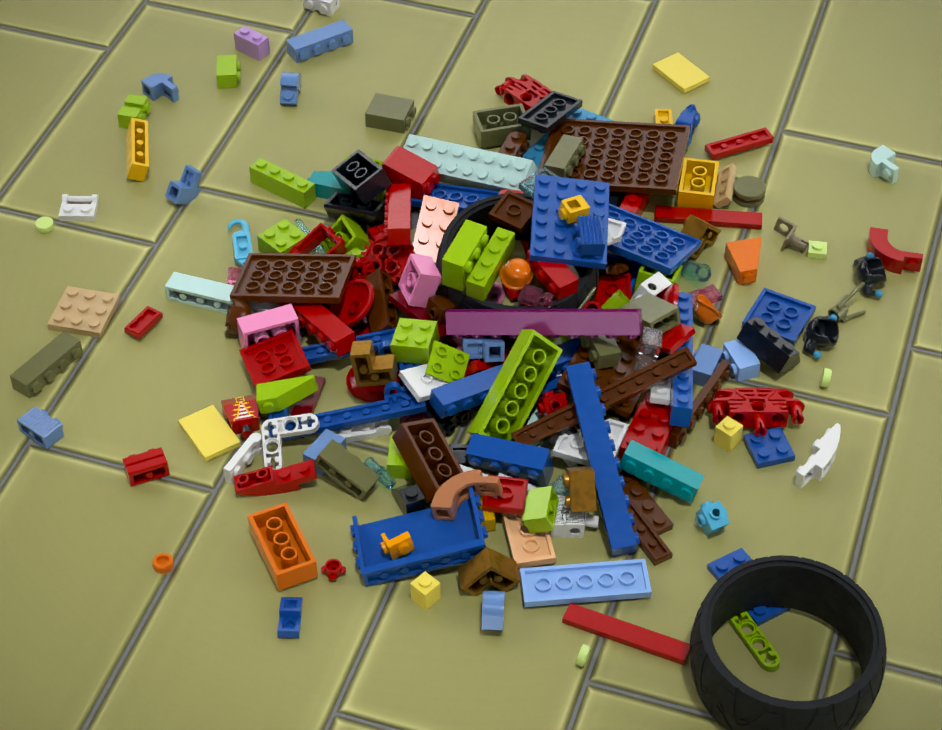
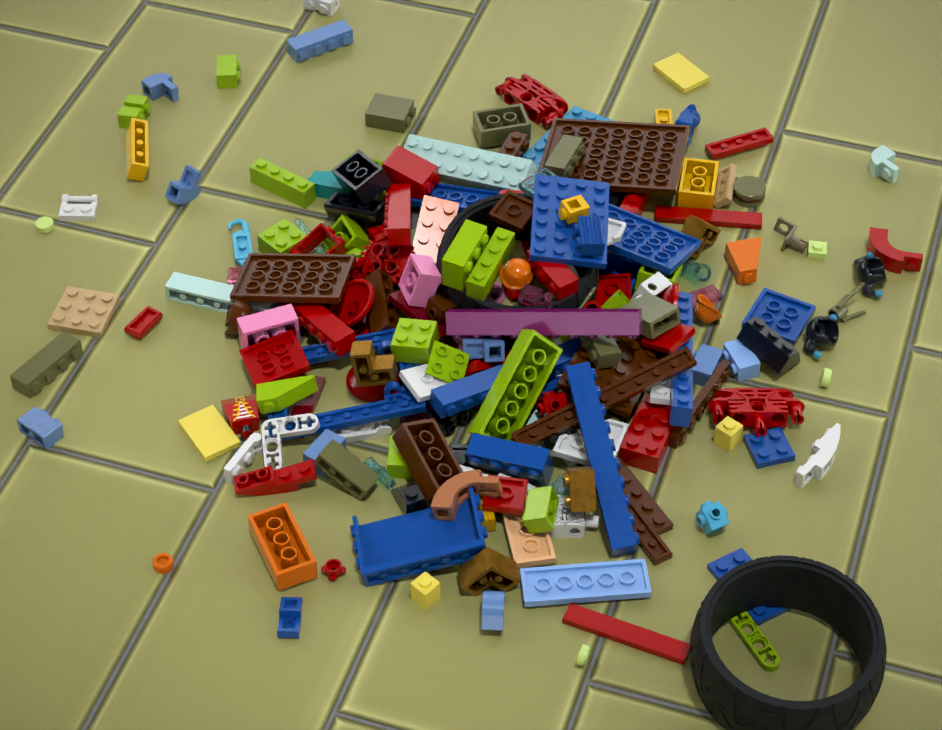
(146, 466): red brick -> none
(252, 43): lavender brick -> none
(290, 86): medium blue brick -> none
(398, 545): light orange bracket -> none
(549, 112): black plate -> none
(615, 268): reddish brown gear -> none
(648, 347): clear brick -> none
(661, 471): teal brick -> none

